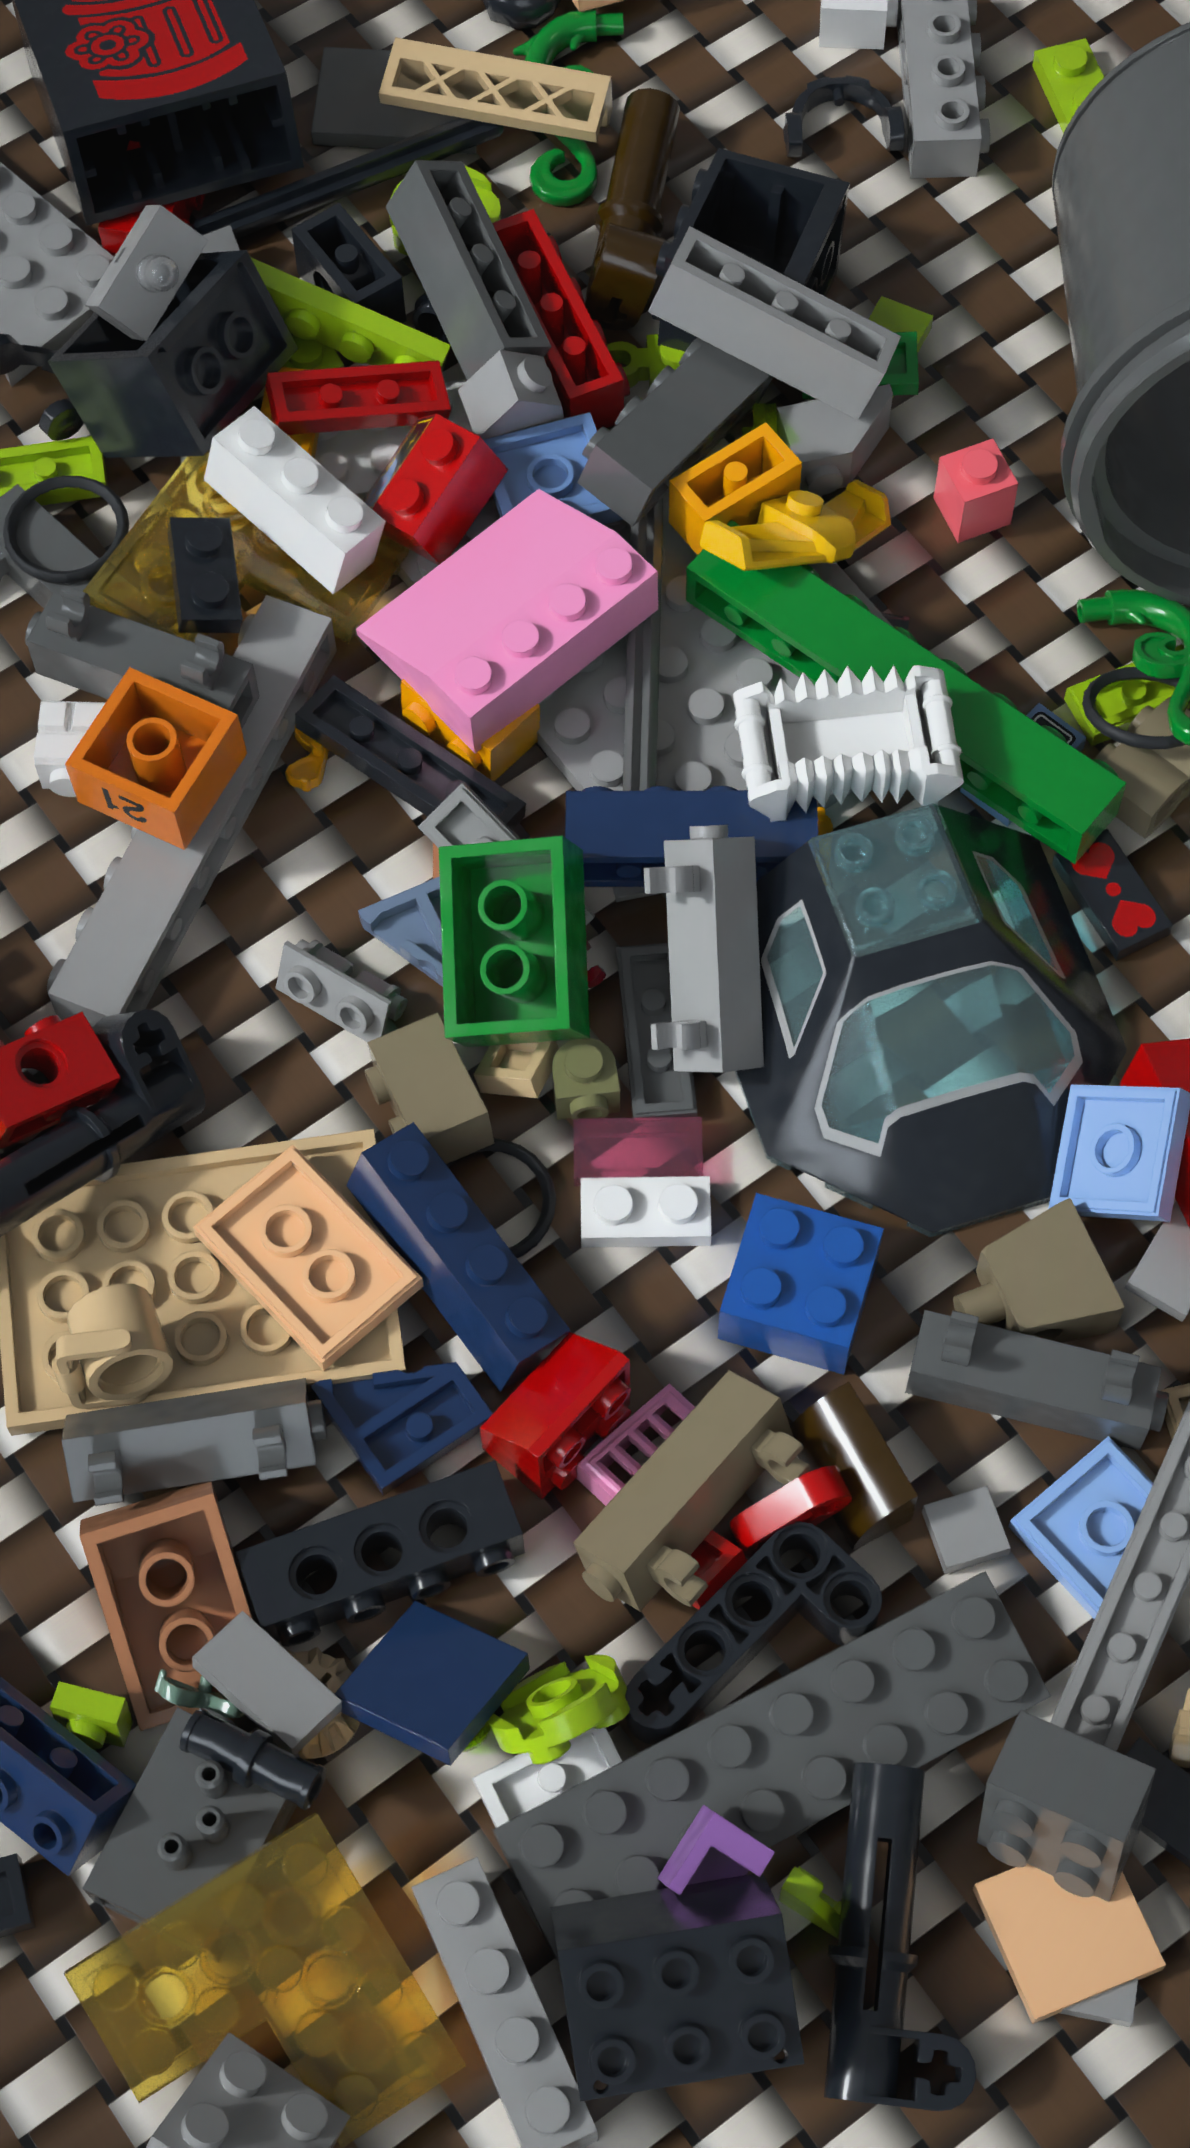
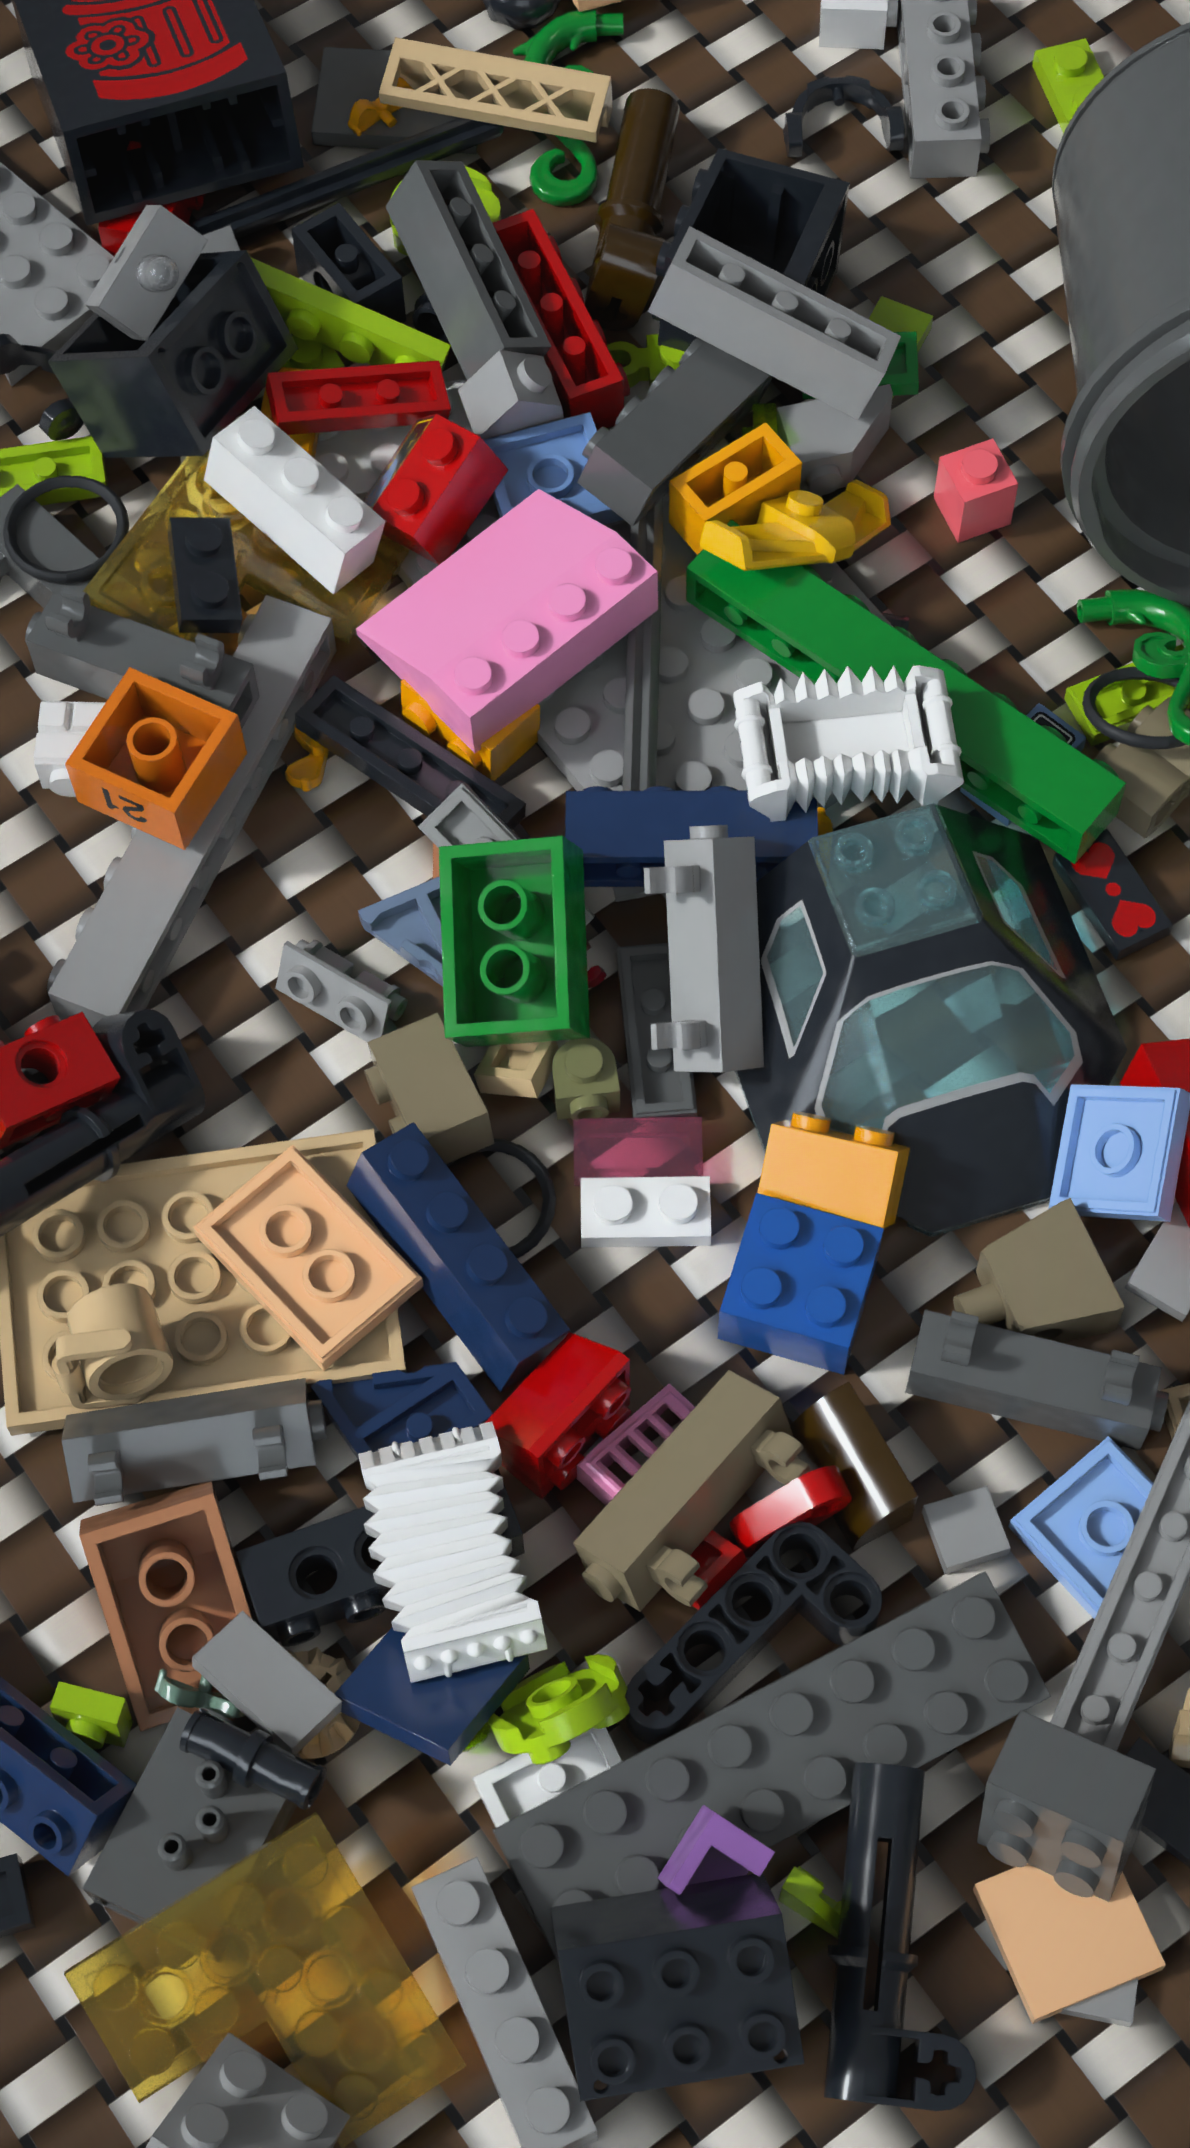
(367, 113): none -> light orange piece
(447, 1553): none -> white piece
(835, 1170): none -> light orange brick

